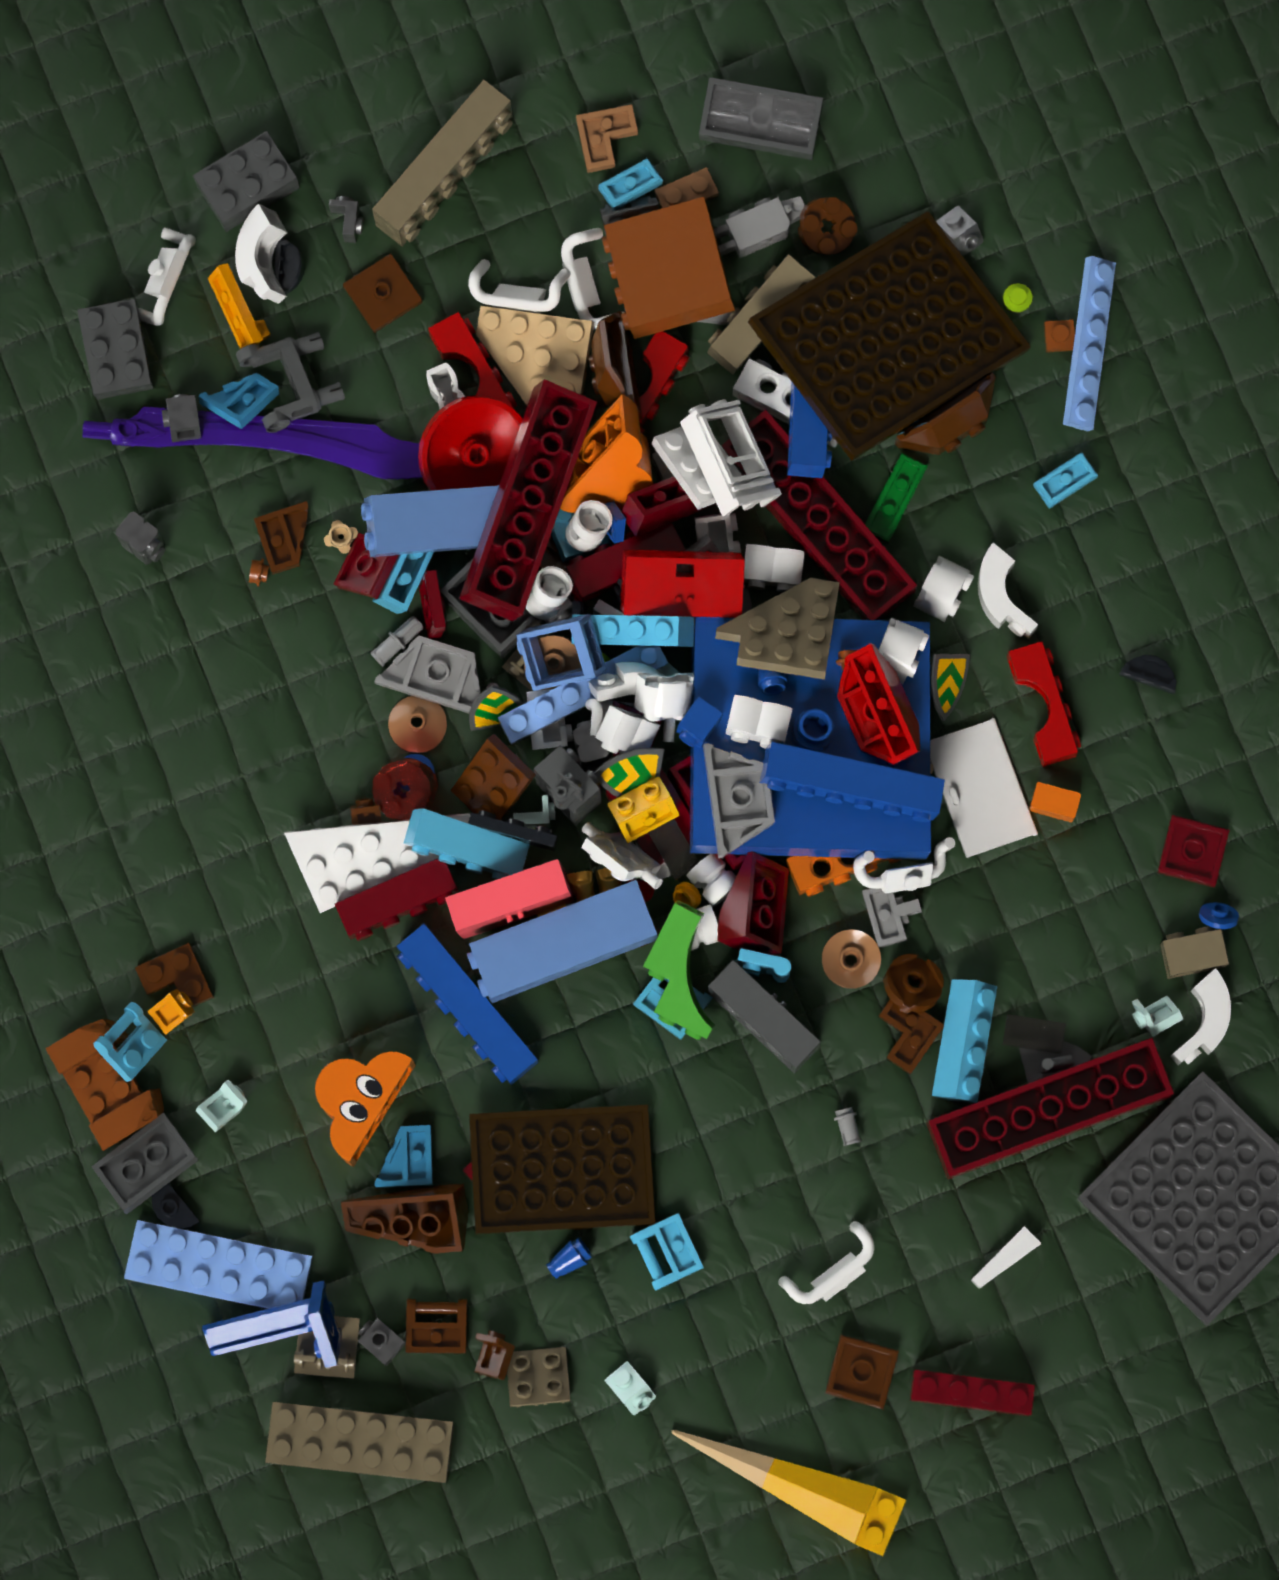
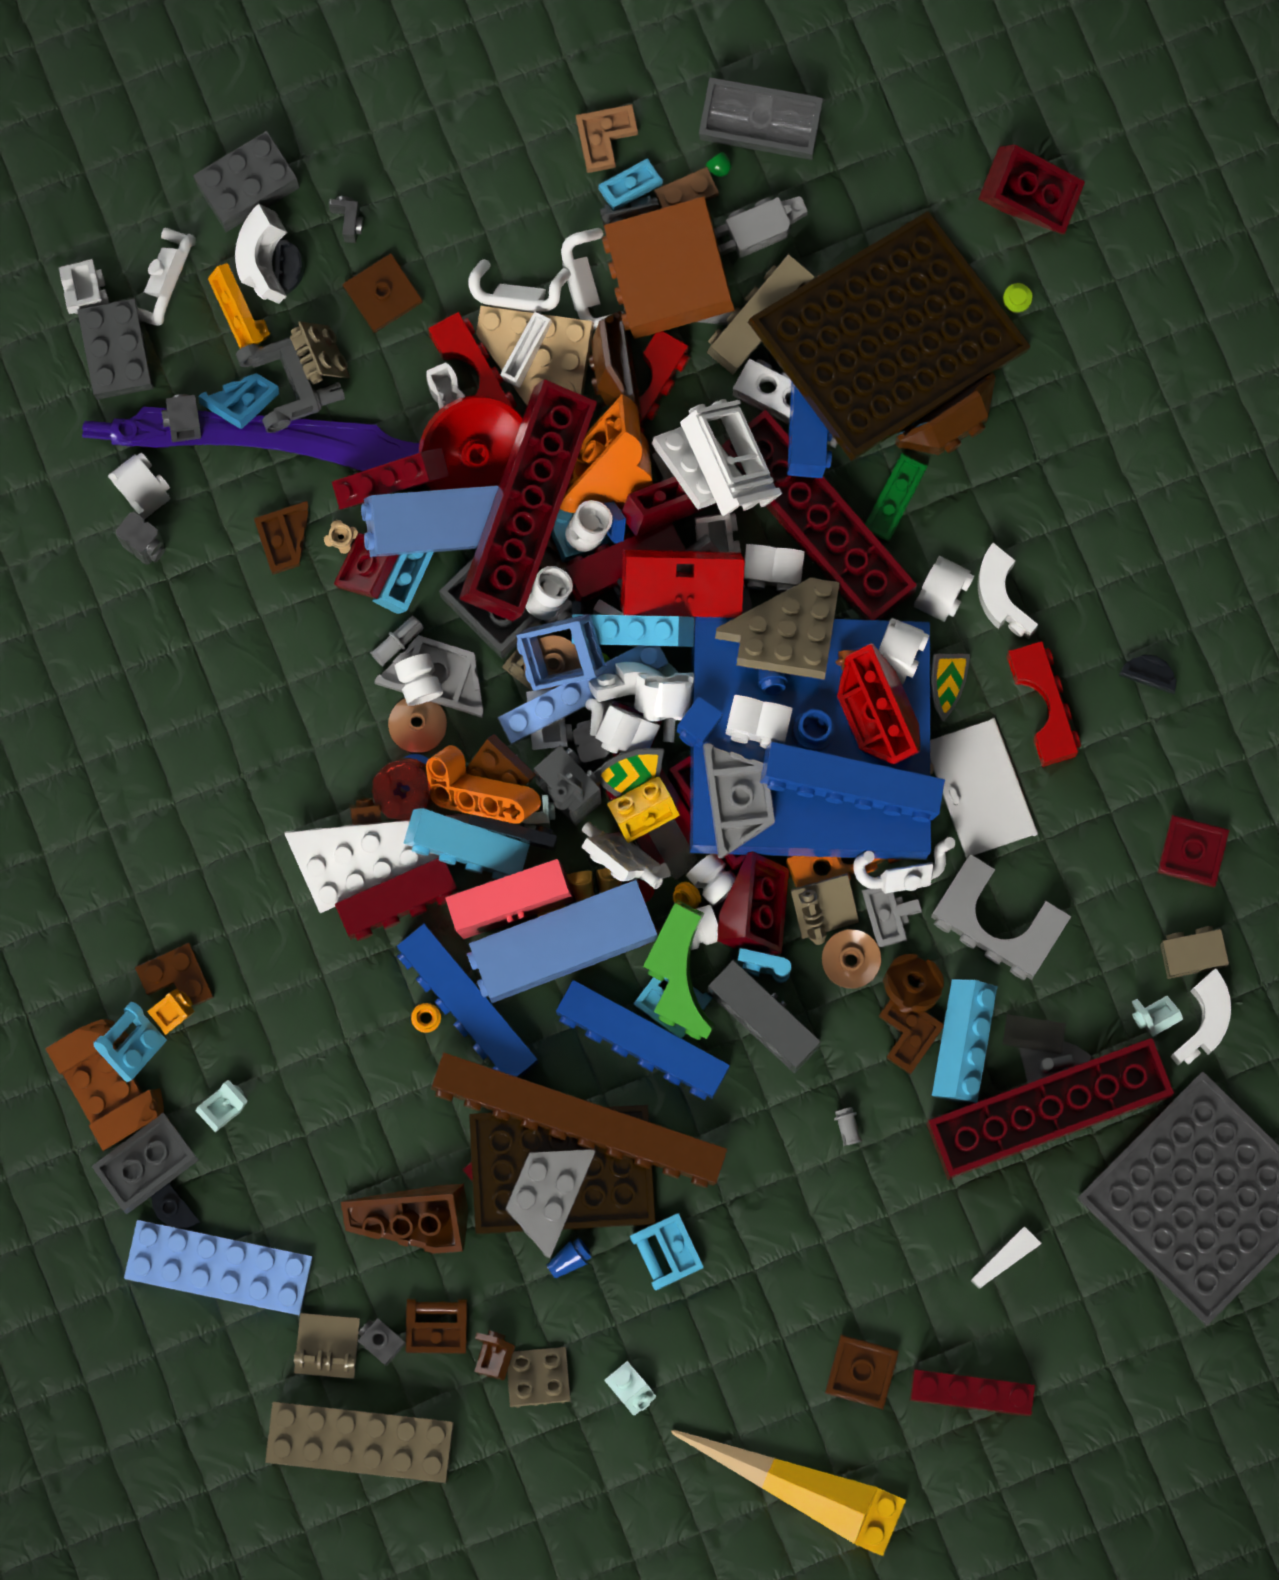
(82, 286): none -> white cylinder
(140, 486): none -> white cylinder
(258, 572): dark orange plate -> none
(278, 1323): bracket -> none
(324, 354): none -> dark tan hinge
(360, 1098): orange brick -> none
(391, 477): none -> dark red brick
(408, 1159): dark azure wing -> none
(418, 679): none -> white wheel
(419, 1011): none -> light orange plate
(432, 605): dark red plate -> none
(443, 163): dark tan brick -> none
(477, 795): none -> orange beam
(491, 705): shield -> none
(526, 350): none -> white piece
(547, 1194): none -> light grey wing
(578, 1119): none -> reddish brown brick
(643, 1040): none -> blue brick
(719, 165): none -> green hinge
(811, 222): reddish brown plate -> none
(824, 907): none -> dark tan hinge
(838, 1275): white piece -> none
(961, 230): flat silver bracket -> none
(1021, 953): none -> light grey arch
(1031, 189): none -> dark red slope
(1055, 802): orange piece -> none
(1059, 335): dark orange plate -> none
(1065, 480): medium azure plate -> none
(1089, 343): light blue plate -> none
(1219, 915): blue piece -> none

